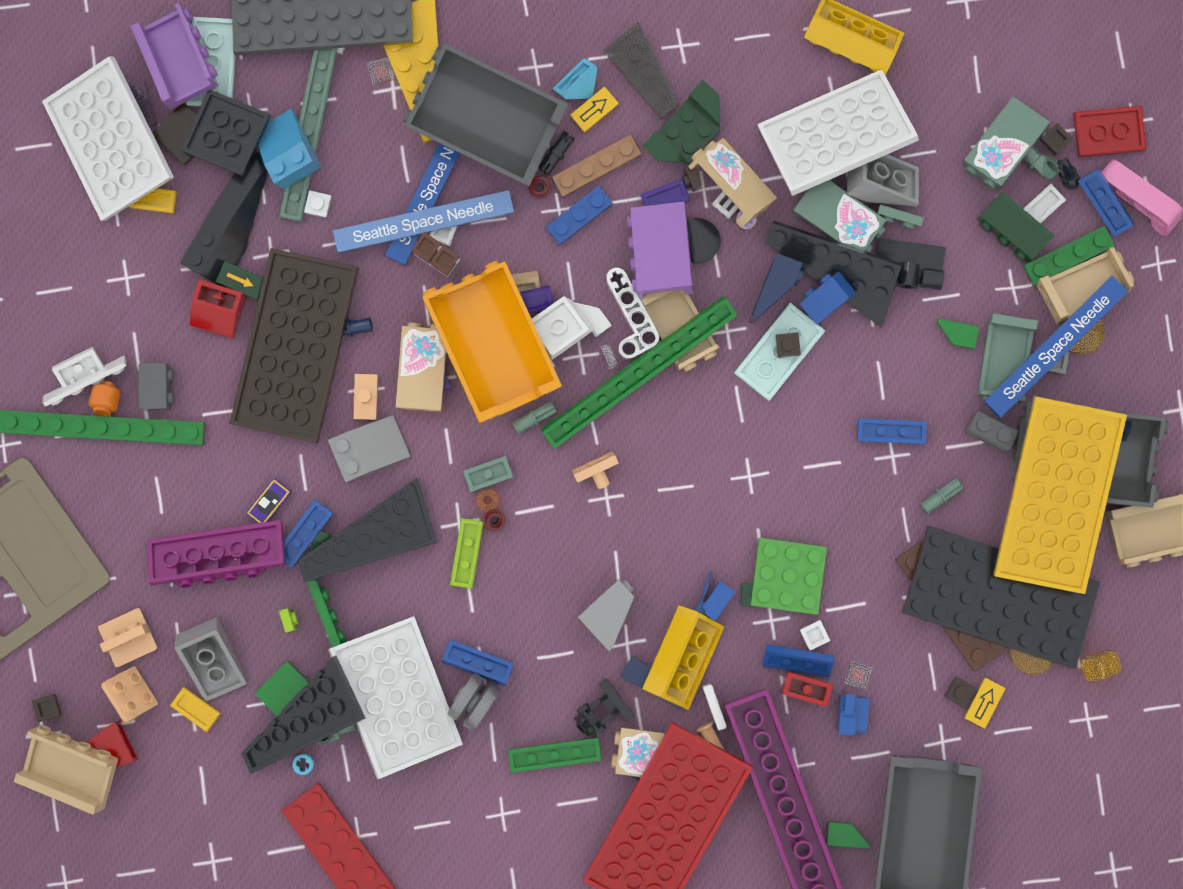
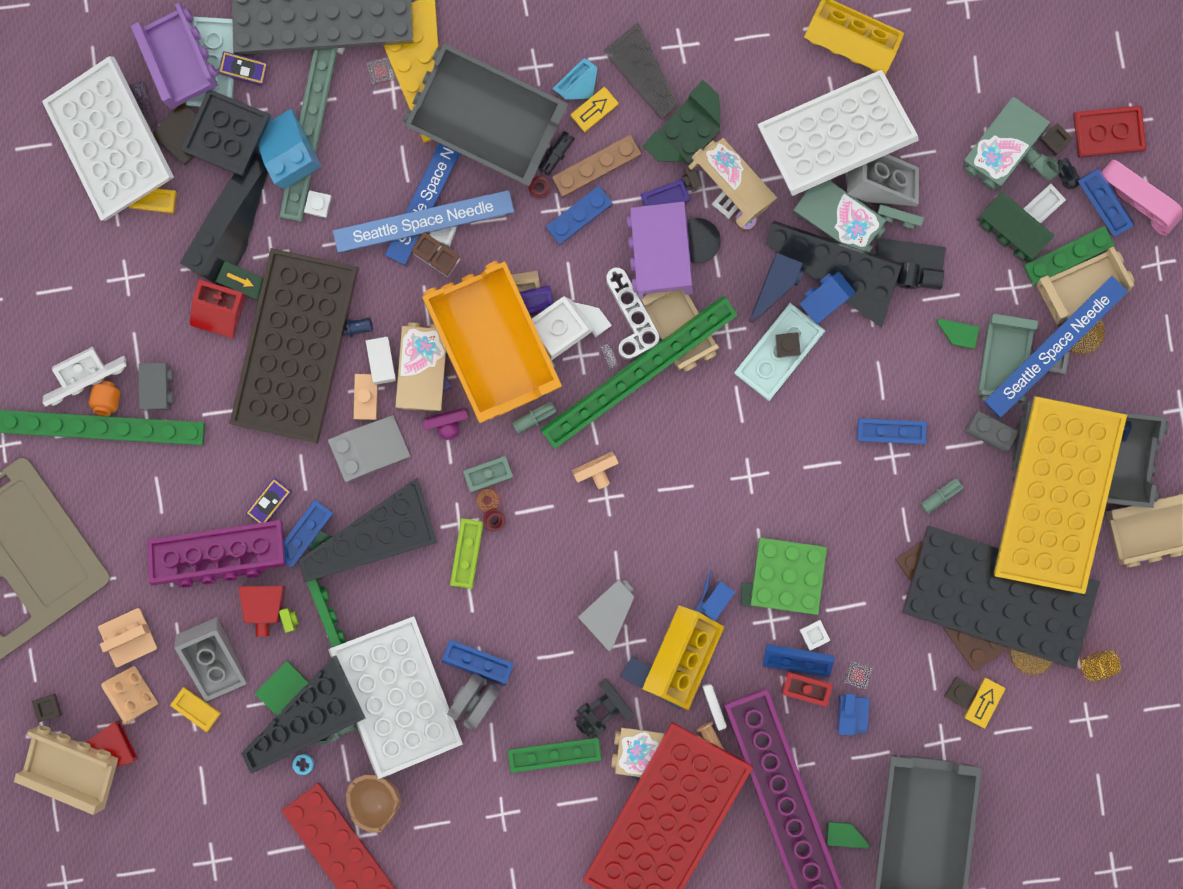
(242, 68): none -> tile
(262, 606): none -> red torso
(373, 802): none -> medium nougat cylinder
(380, 360): none -> white tile
(446, 423): none -> magenta tile

